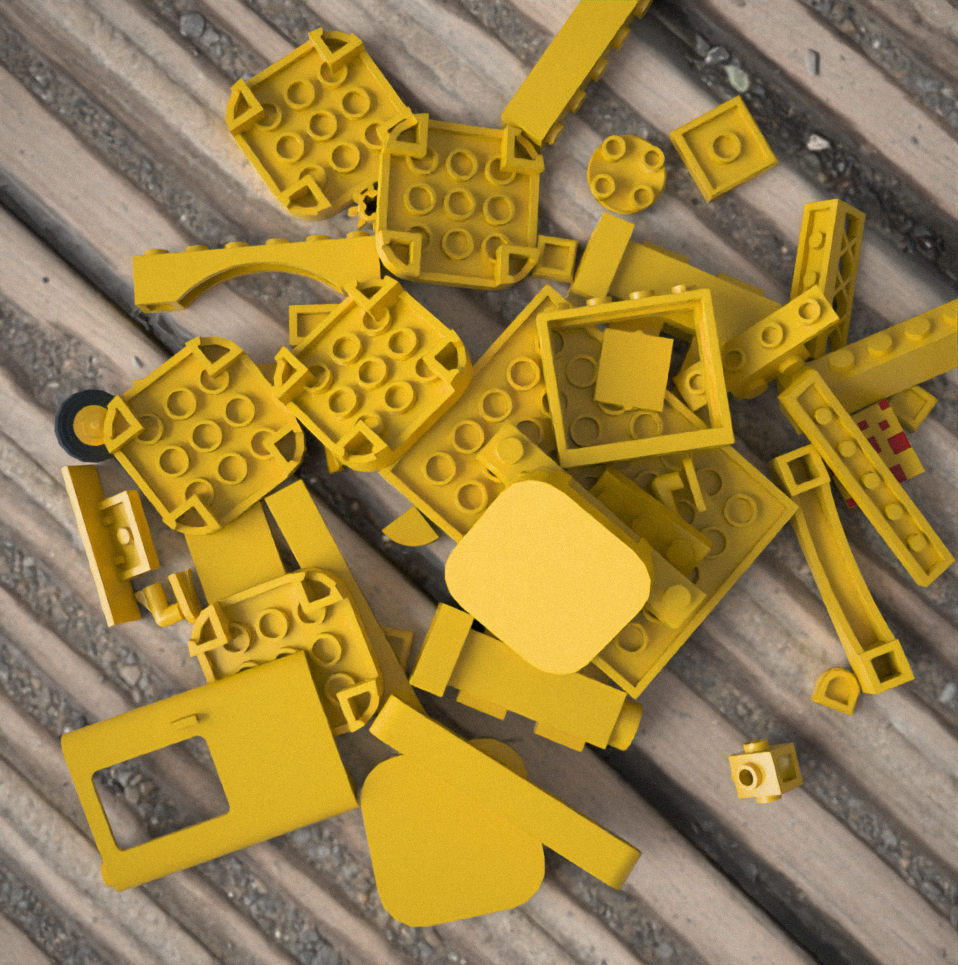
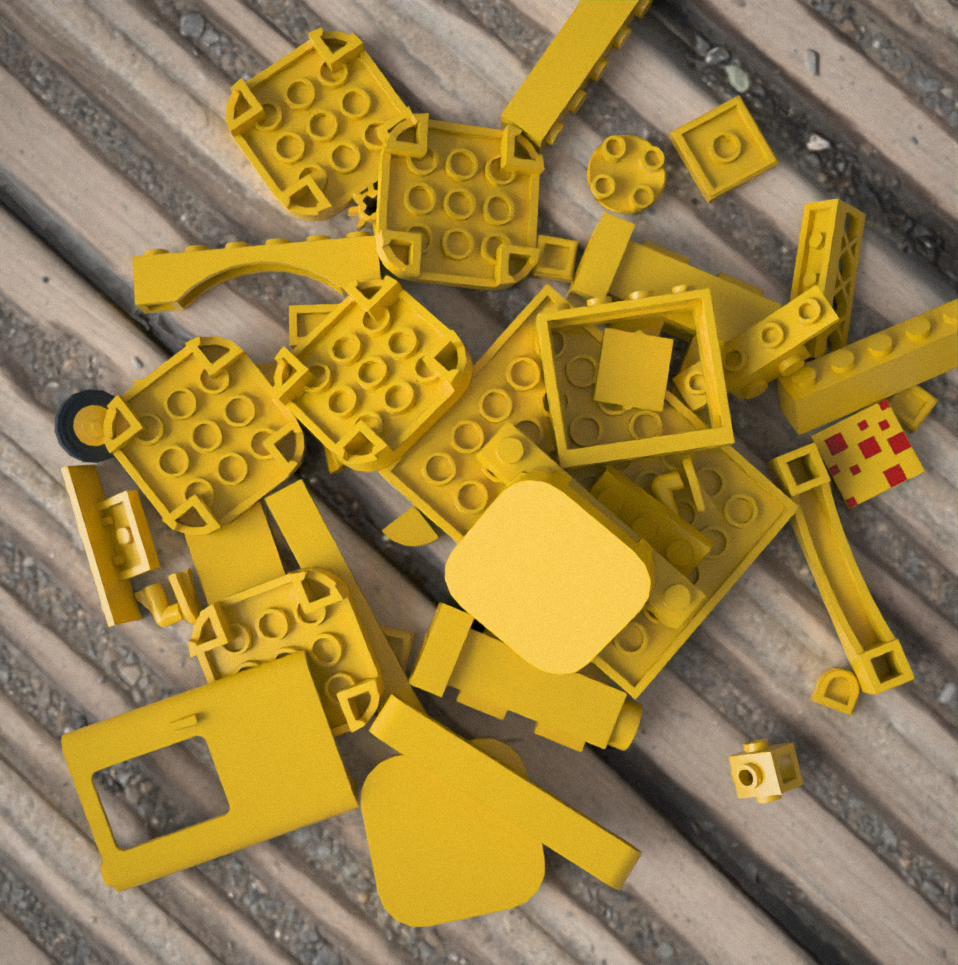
(866, 477): yellow plate -> none

